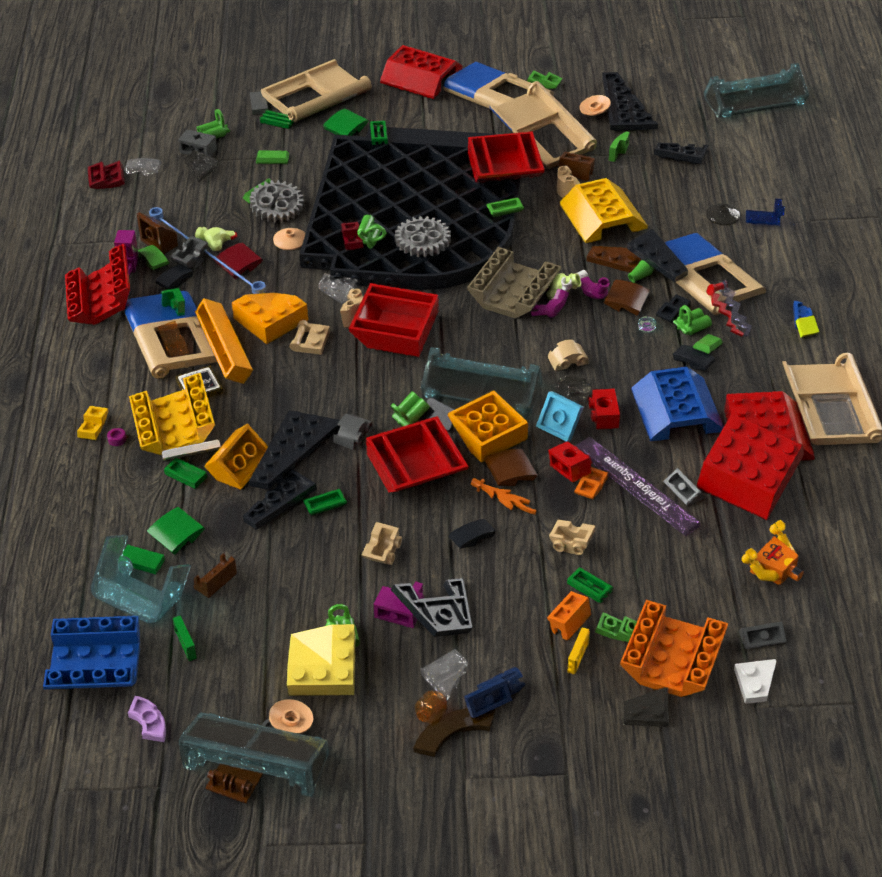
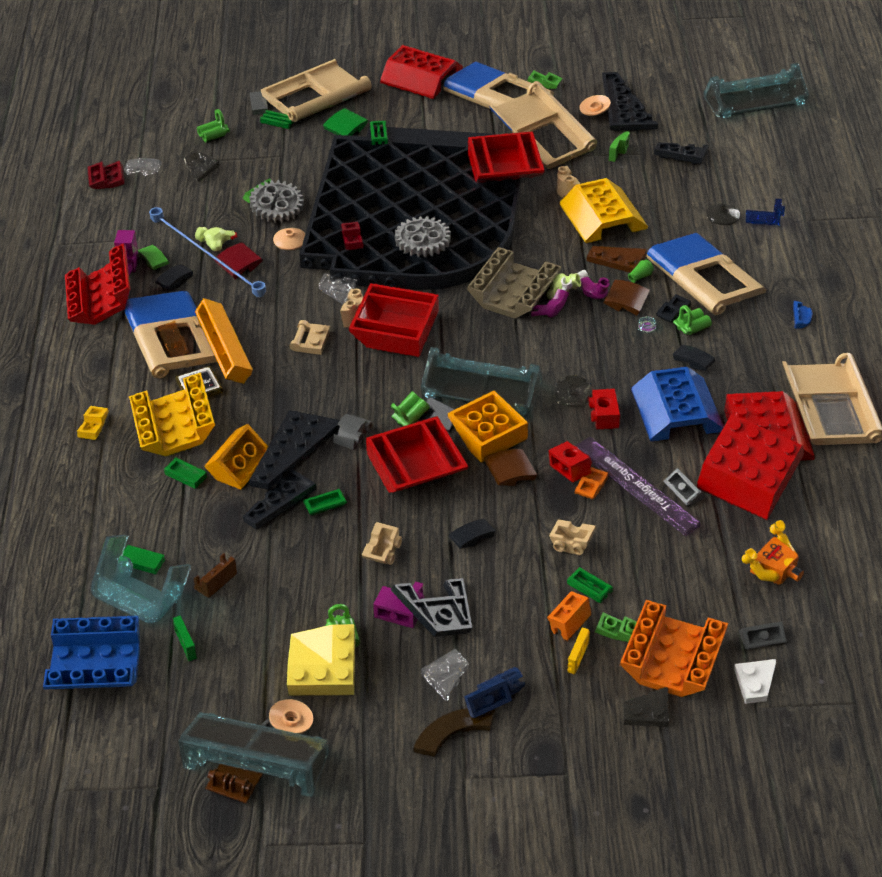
(116, 437): magenta tile -> none
(149, 717): lavender tile -> none
(156, 233): reddish brown slope -> none
(174, 299): green bracket -> none
(175, 530): green slope -> none
(191, 252): dark grey cylinder -> none
(191, 450): white tile -> none
(197, 141): dark grey brick -> none
(269, 314): light orange slope -> none
(272, 157): bright green tile -> none
(370, 231): bright green piece -> none
(430, 706): clear orange head -> none
(504, 496): orange piece -> none
(505, 207): bright green tile -> none
(559, 416): medium azure tile -> none
(566, 354): tan cylinder -> none
(579, 165): reddish brown hinge -> none
(658, 255): black wing -> none
(708, 343): bright green tile -> none
(733, 314): piece -> none
(807, 326): neon yellow tile -> none

